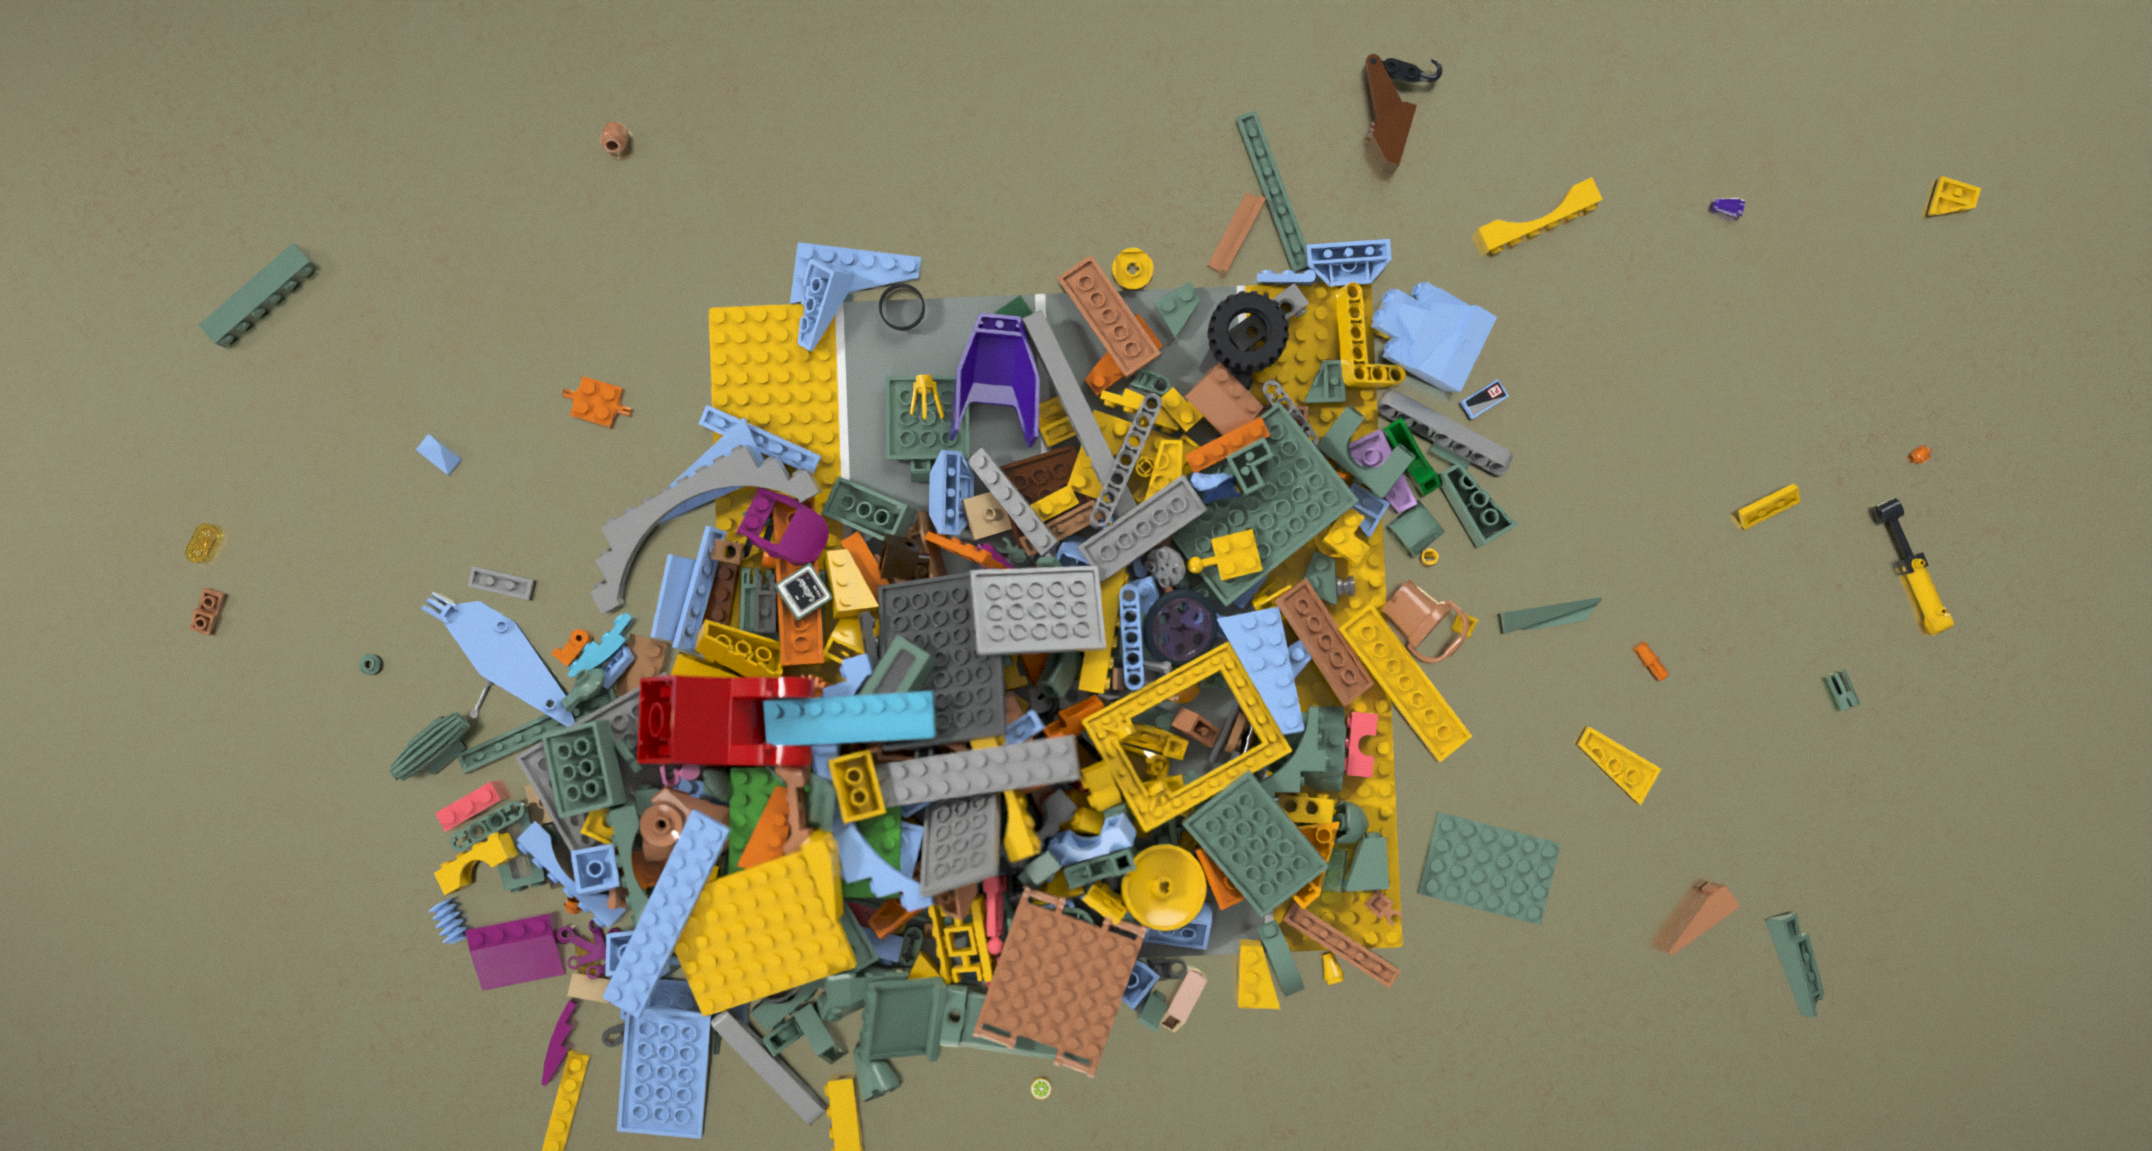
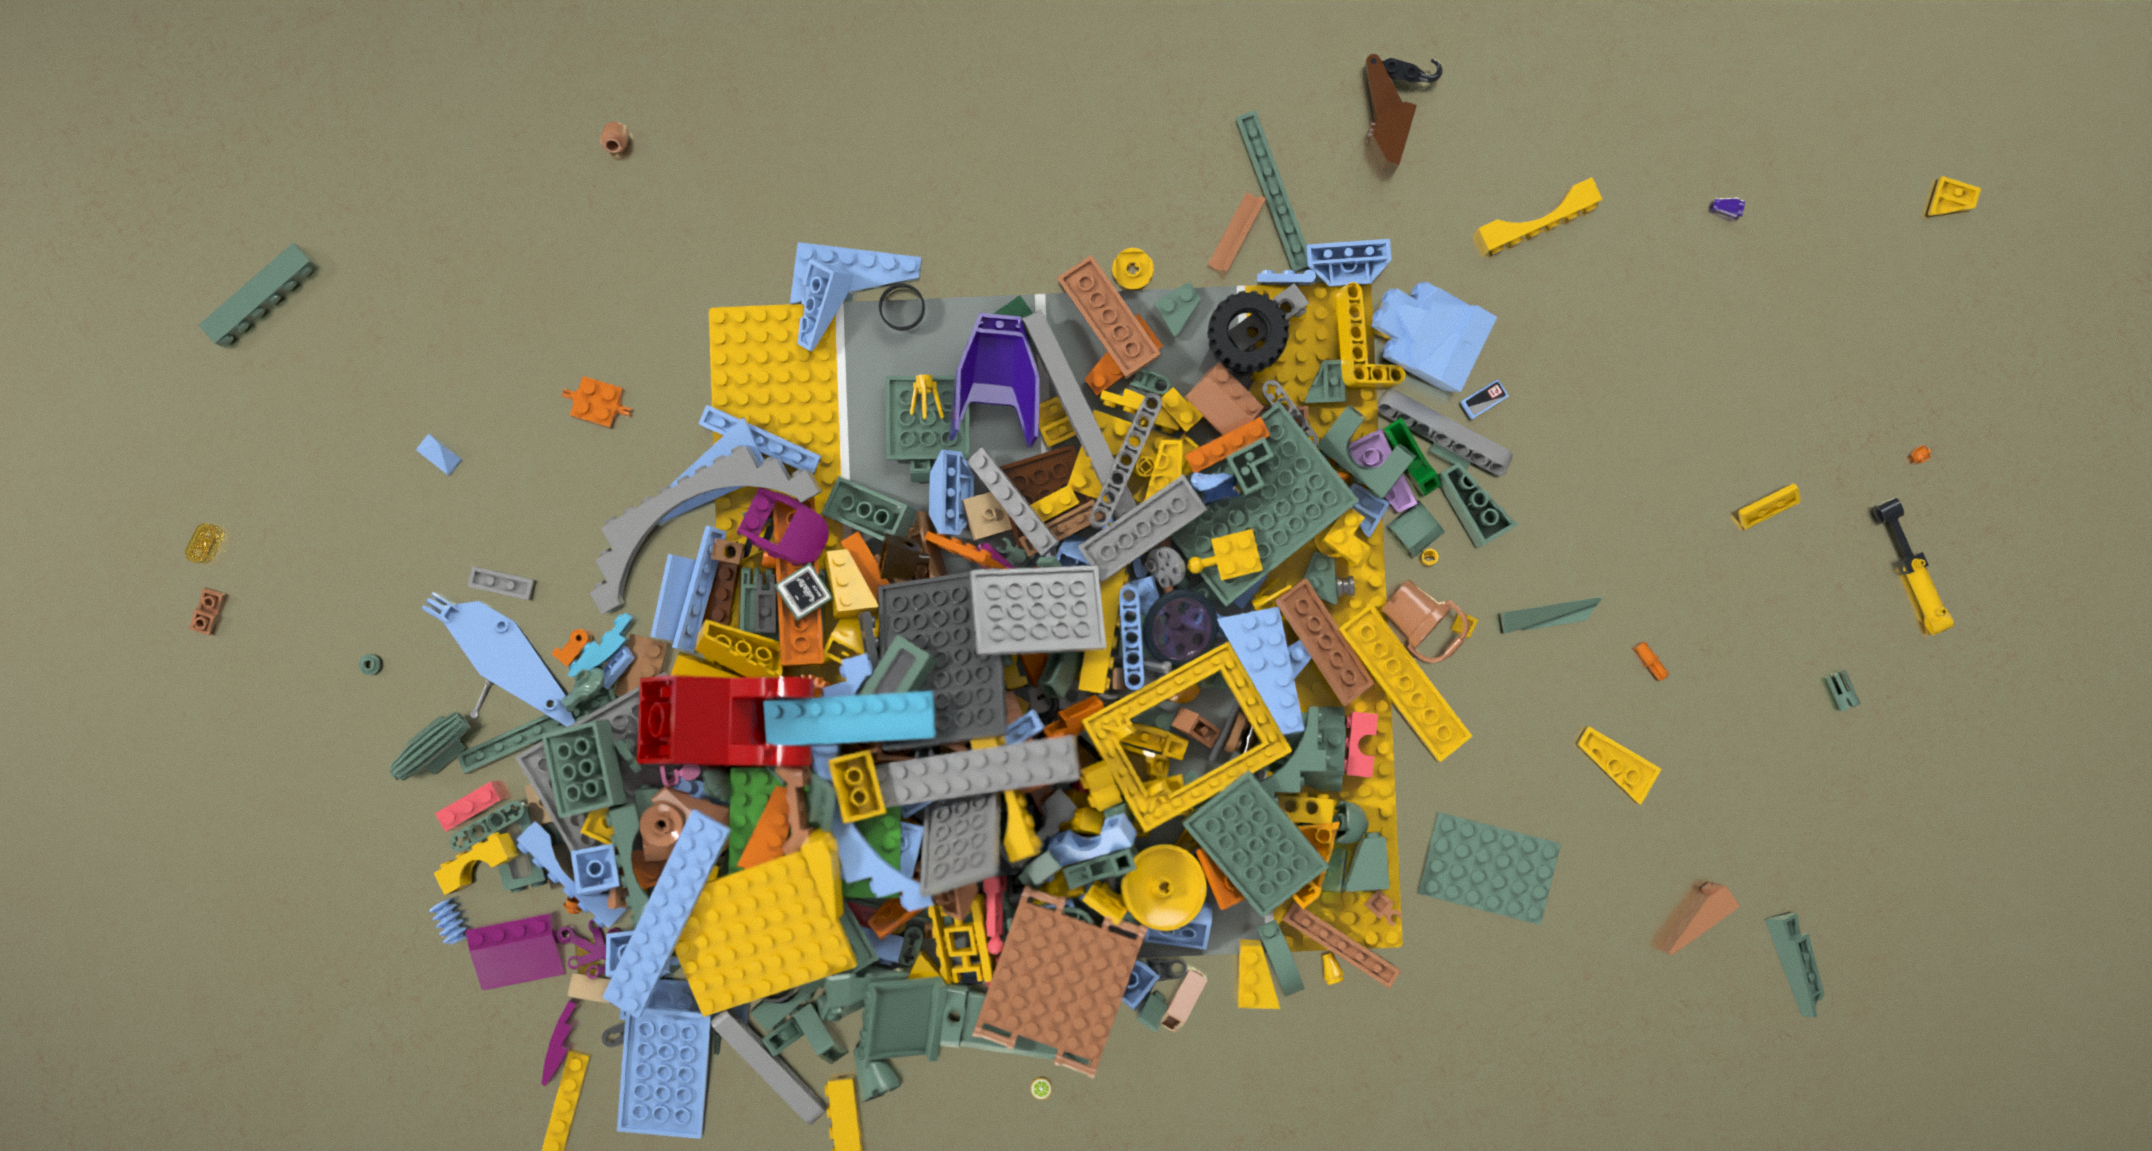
(1170, 832): sand green hips -> none

